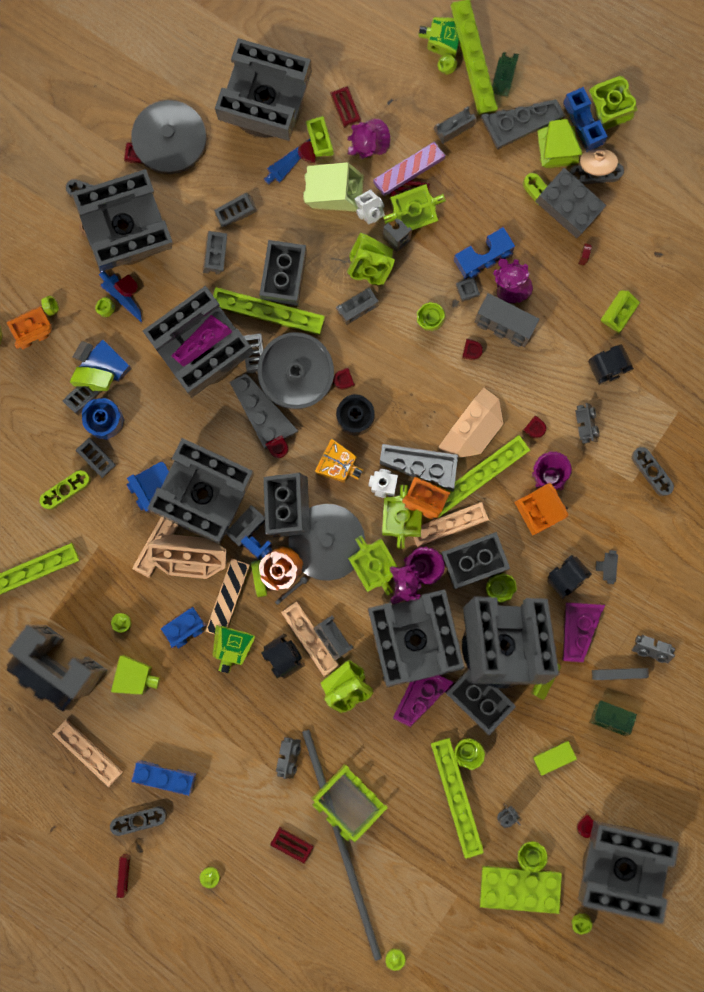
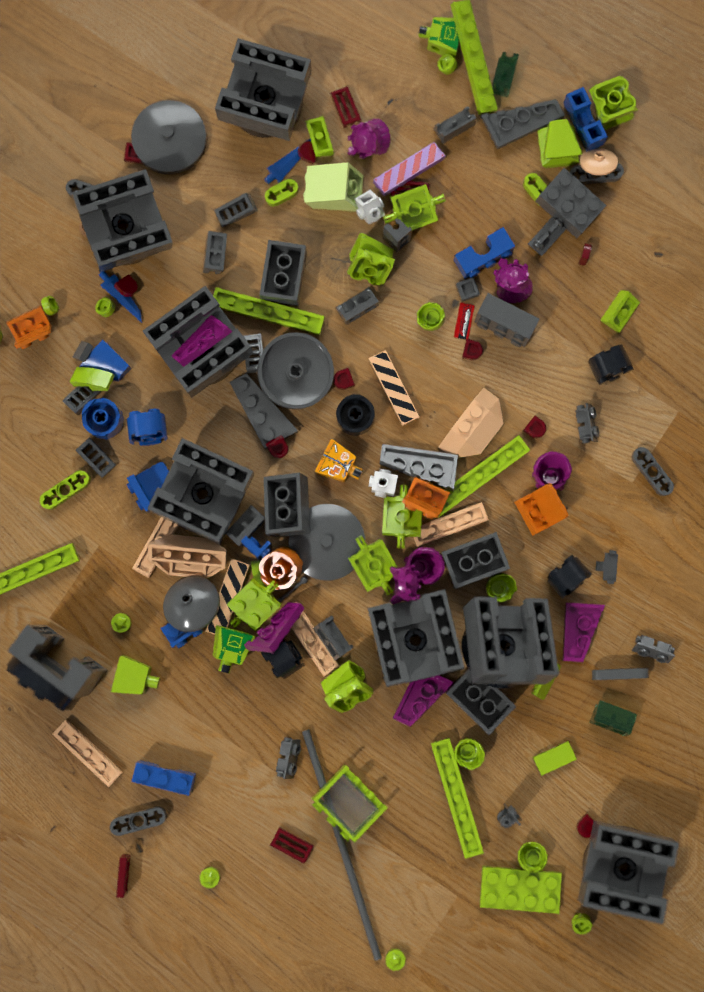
(146, 427): none -> blue brick
(198, 610): none -> dark grey dish
(254, 604): none -> lime plate
(271, 636): none -> magenta wing
(283, 196): none -> lime beam
(394, 388): none -> tile
(464, 321): none -> red sticker
(547, 235): none -> dark grey hinge

